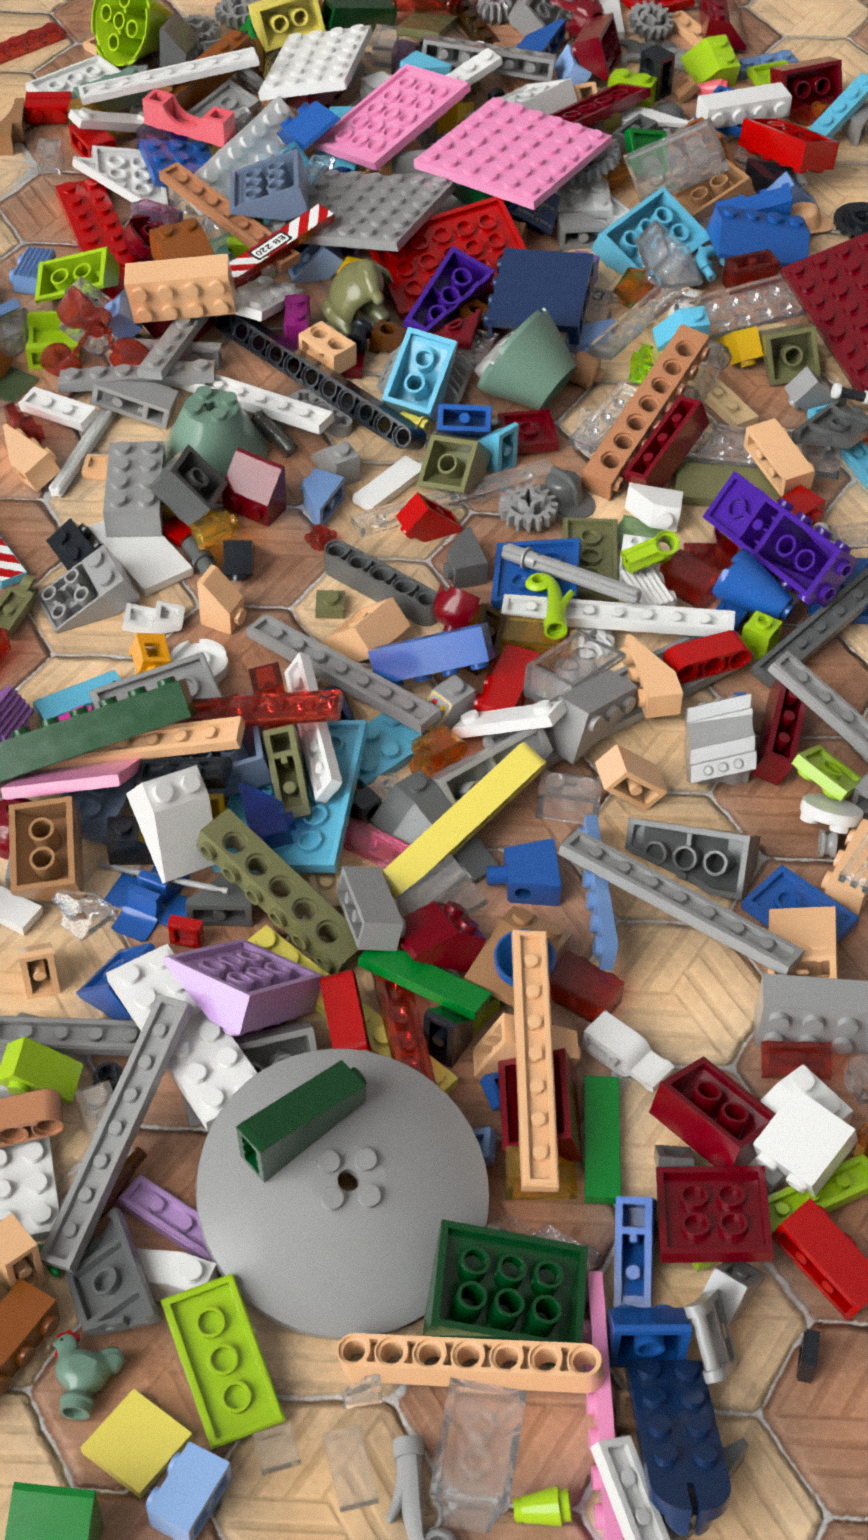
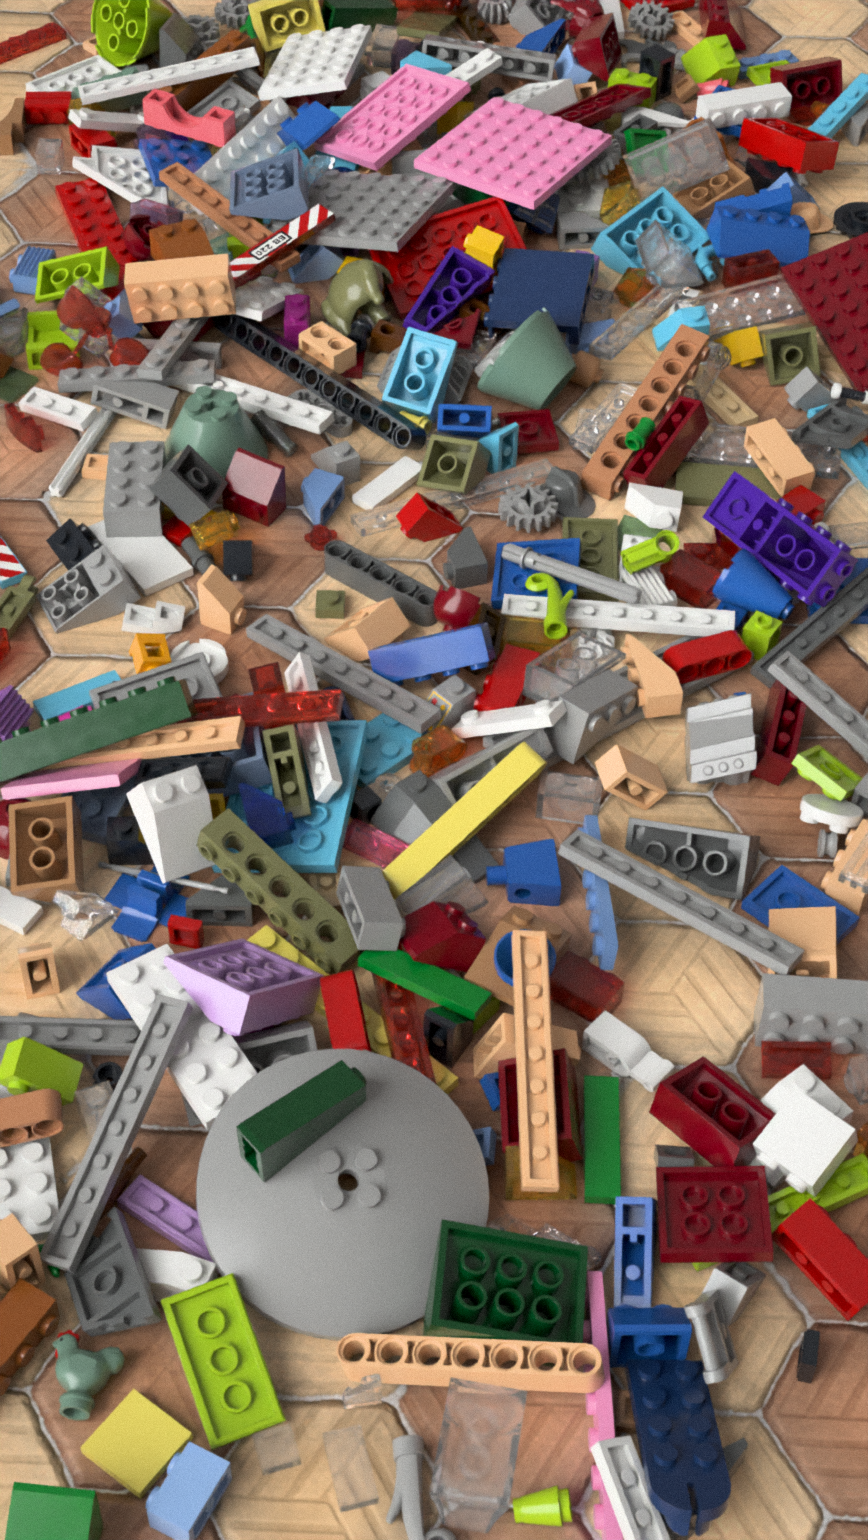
(29, 459): light nougat slope -> none
(485, 247): none -> yellow brick
(618, 201): none -> clear yellow slope
(636, 439): none -> green pin
(641, 363): clear neon green bracket -> none

